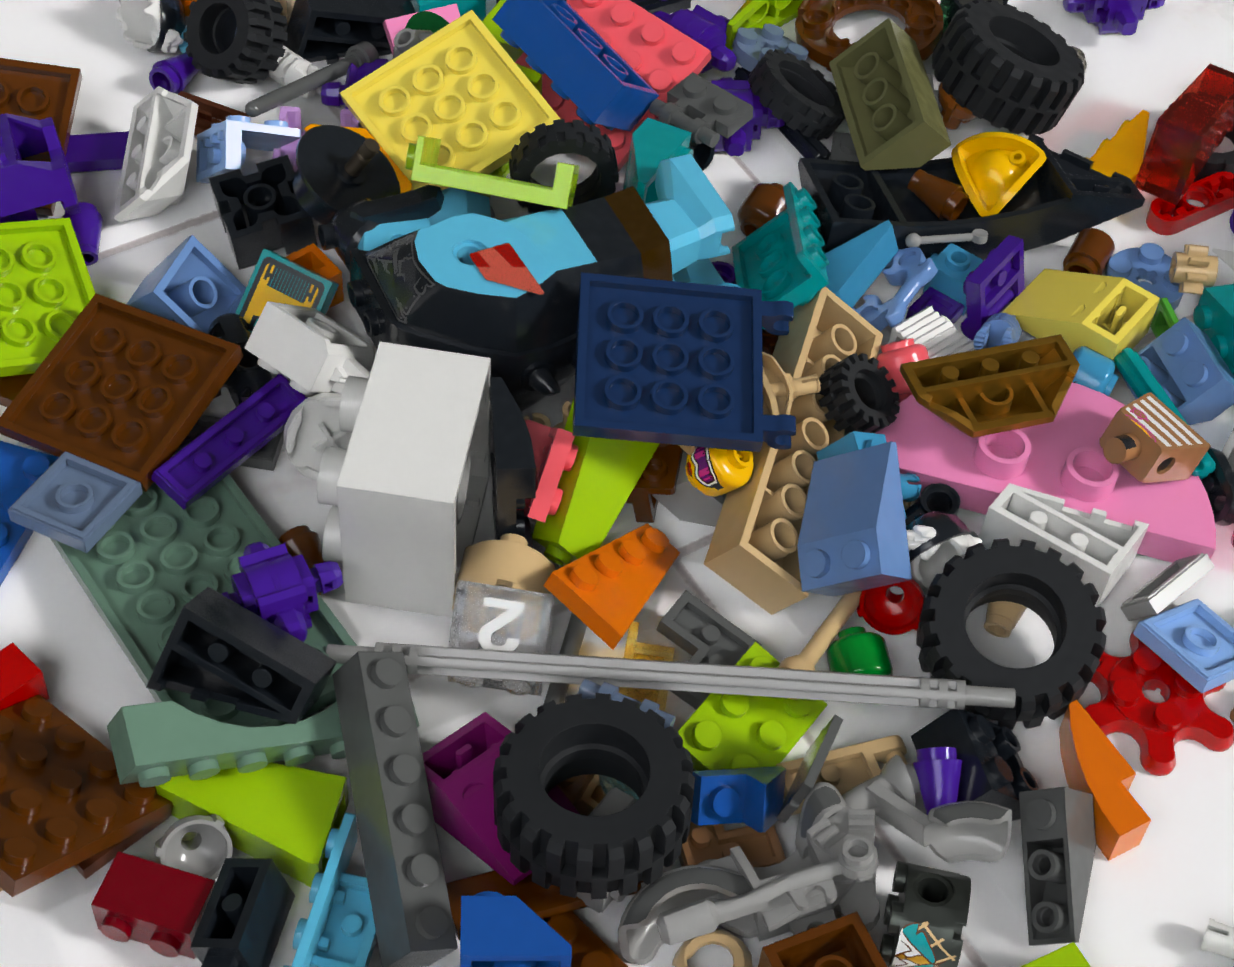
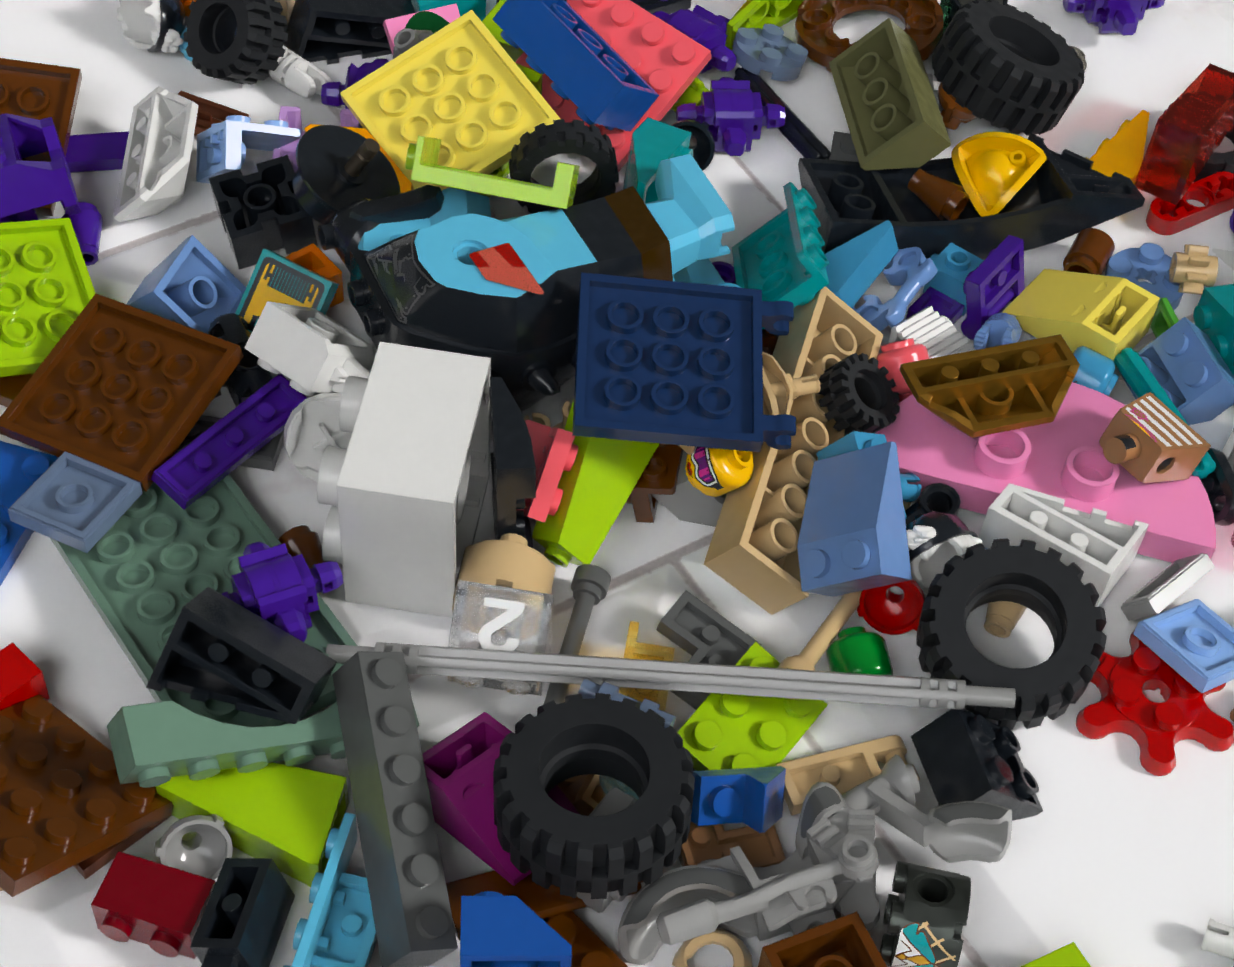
(173, 73): dark purple cone -> none
(357, 54): dark grey piece -> none
(614, 581): orange wing -> none
(703, 110): dark grey plate -> none
(761, 206): reddish brown head -> none
(797, 94): black tyre -> none
(810, 768): dark grey piece -> none
(938, 775): dark purple cone -> none
(977, 236): light grey hinge -> none
(1056, 861): dark grey slope -> none
(1099, 769): orange slope -> none

